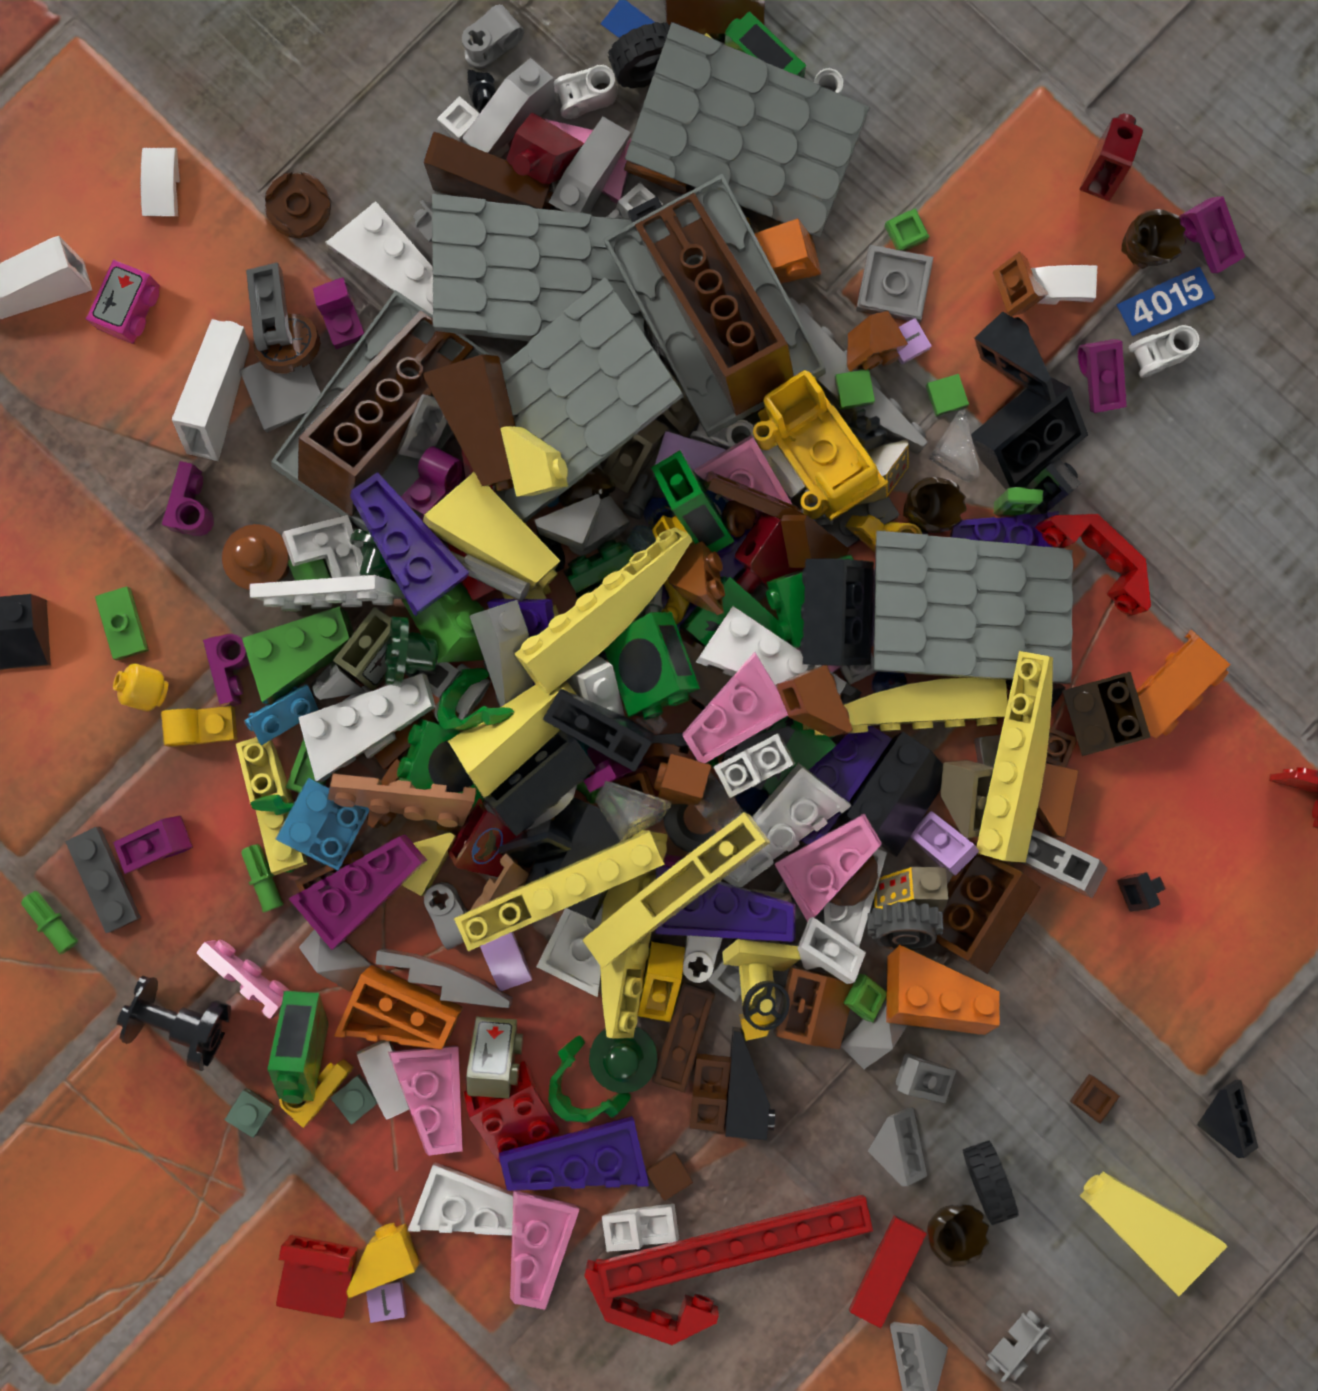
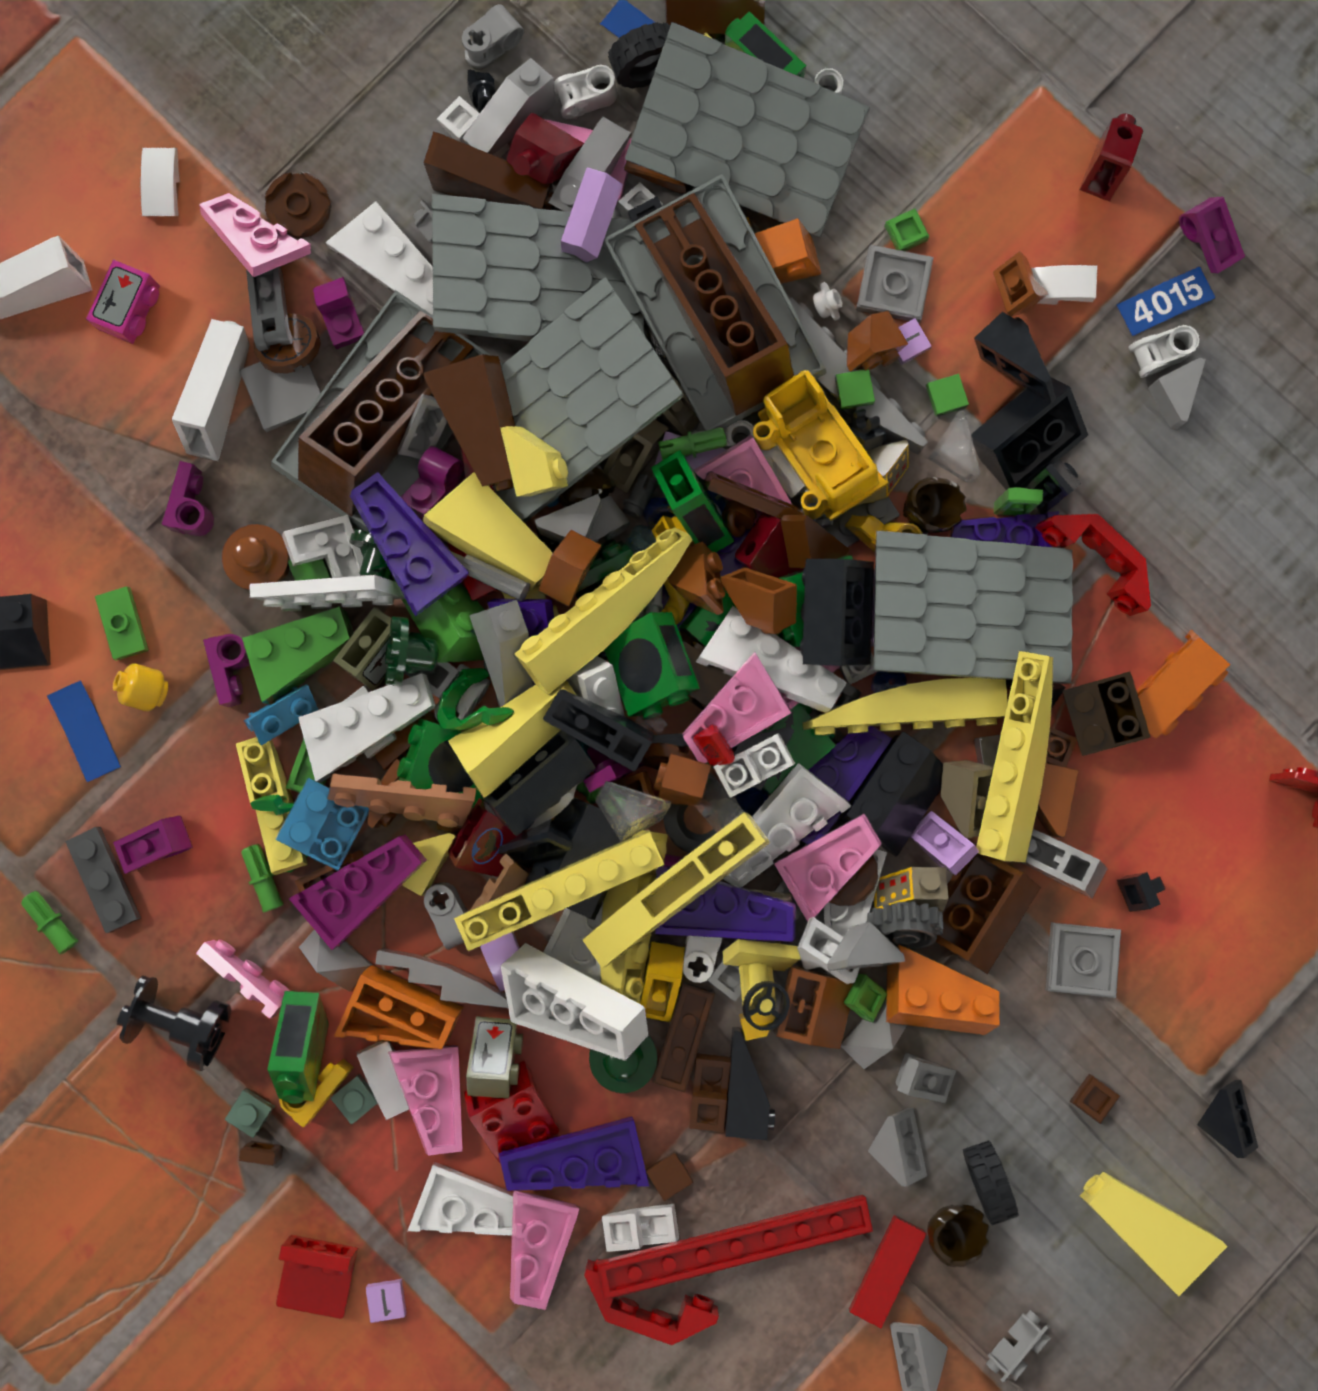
(84, 730): none -> blue sticker
(198, 726): yellow plate -> none
(251, 238): none -> bright pink wing
(261, 1153): none -> reddish brown tile
(335, 683): light grey slope -> none
(385, 1259): yellow slope -> none
(562, 1104): green helmet -> none
(569, 567): none -> dark orange slope
(570, 1005): none -> white wedge
(591, 215): none -> lavender piece
(694, 443): none -> bright green axle
(714, 746): none -> red slope
(762, 599): none -> dark orange slope
(815, 701): dark orange slope -> none
(827, 302): none -> white plate
(863, 948): none -> light grey slope
(1083, 960): none -> light grey tile
(1104, 368): magenta plate -> none
(1154, 238): dark brown hair -> none
(1176, 392): none -> light grey slope

